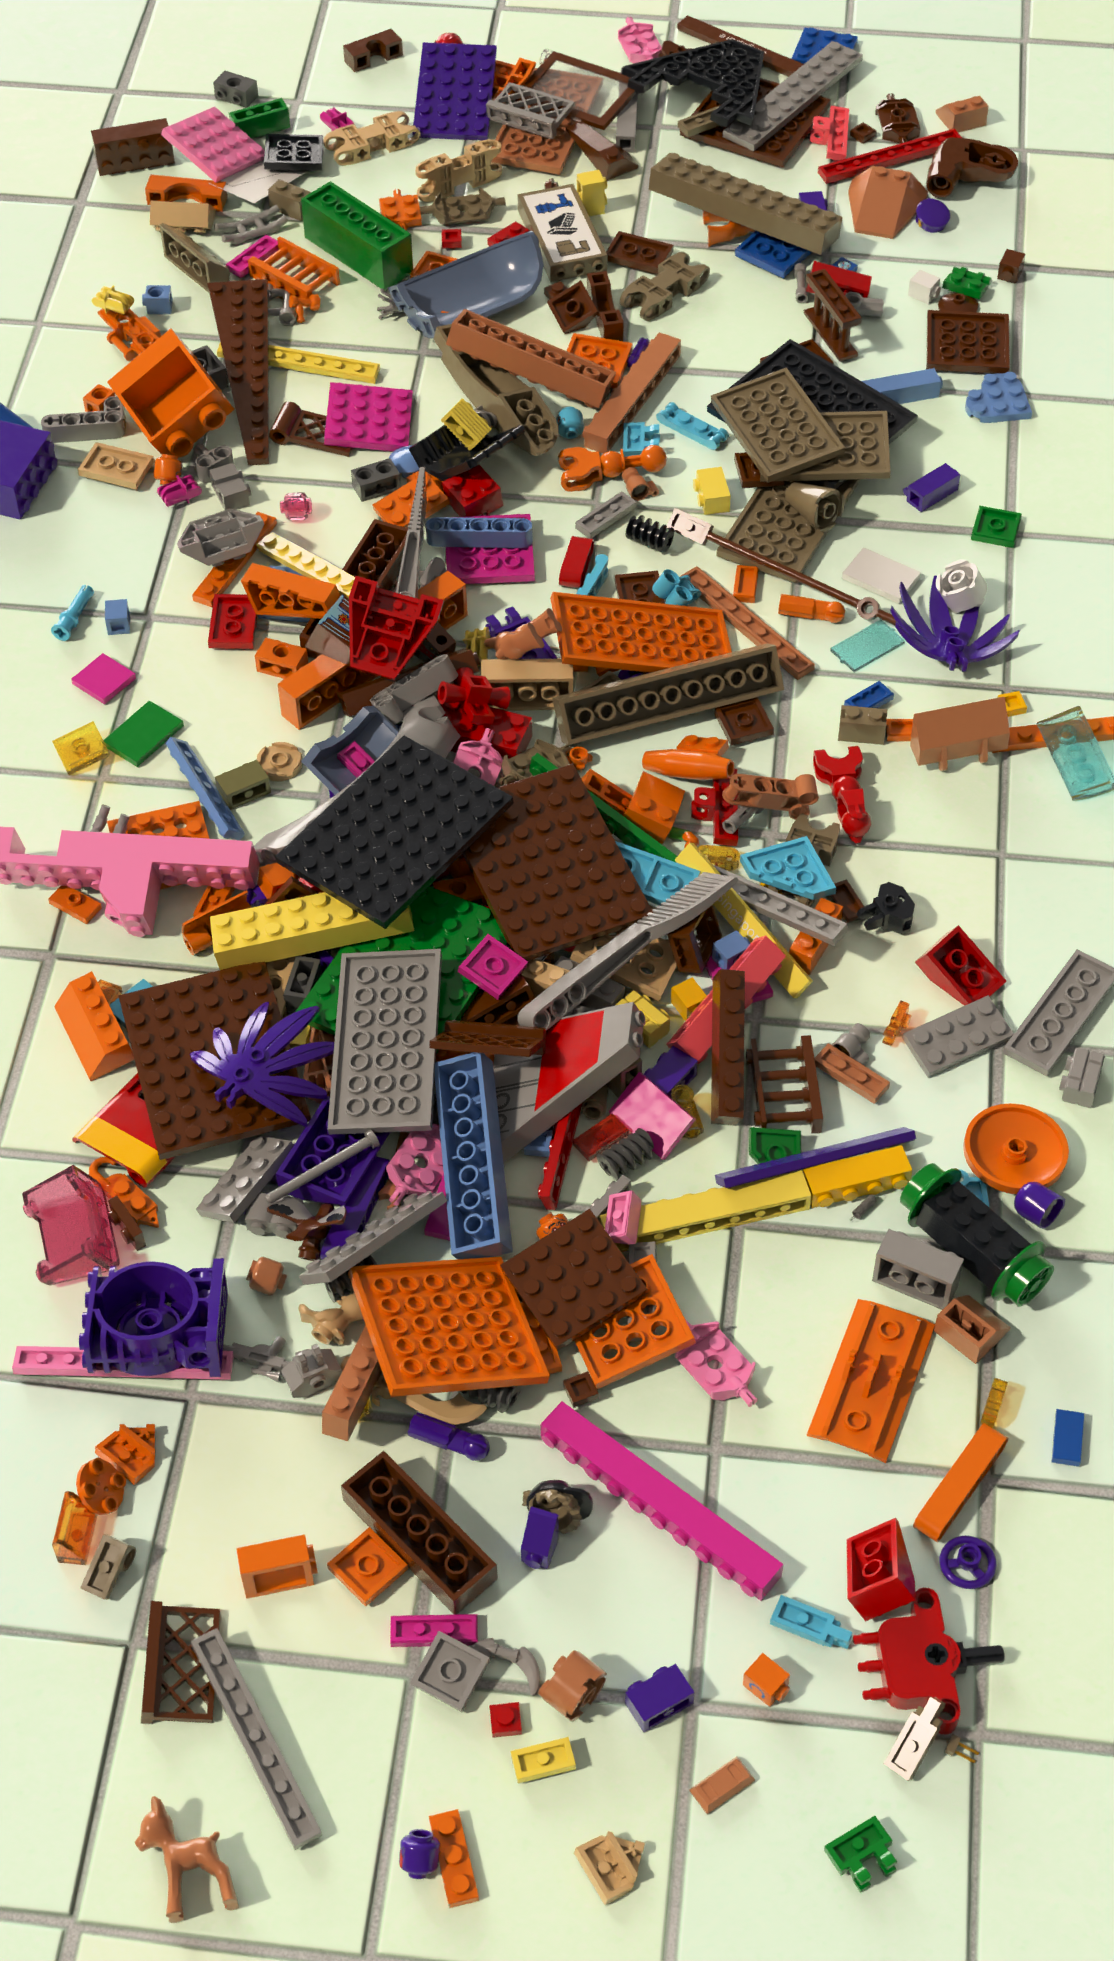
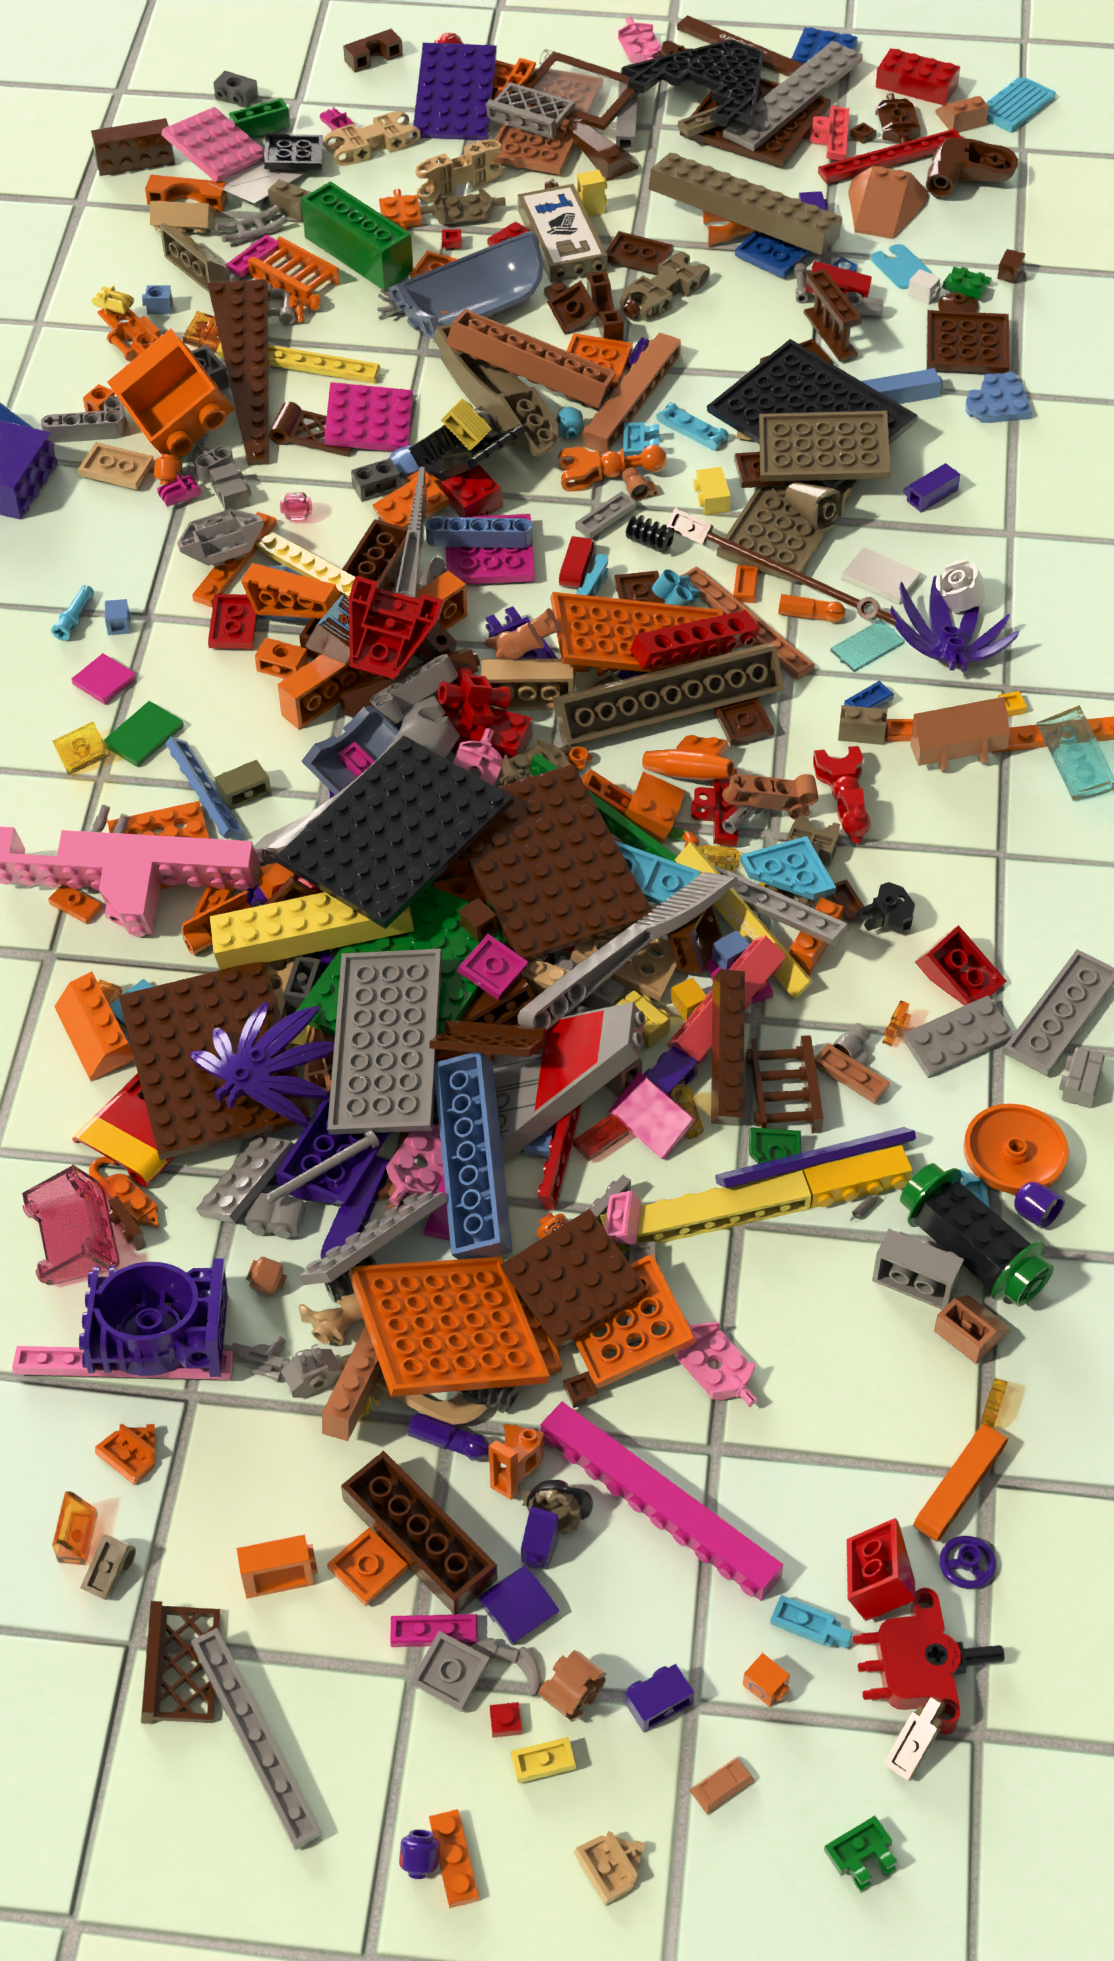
(92, 1481): orange plate -> none
(201, 1852): nougat animal -> none
(202, 332): none -> clear orange wing
(280, 761): tan tile -> none
(310, 1228): reddish brown animal -> none
(475, 641): light yellow arm -> none
(478, 920): none -> reddish brown brick
(518, 1604): none -> dark purple slope
(521, 1455): none -> orange tile
(596, 1104): dark tan cone -> none
(626, 1153): dark grey piece -> none
(631, 309): none -> reddish brown plate
(694, 639): none -> red brick
(777, 425): dark tan plate -> none
(871, 1379): orange hinge -> none
(901, 268): none -> medium azure piece
(917, 76): none -> red brick
(932, 215): dark purple piece -> none
(952, 1746): piece -> none
(996, 526): green tile -> none
(1017, 103): none -> medium azure hinge
(1067, 1437): blue tile -> none

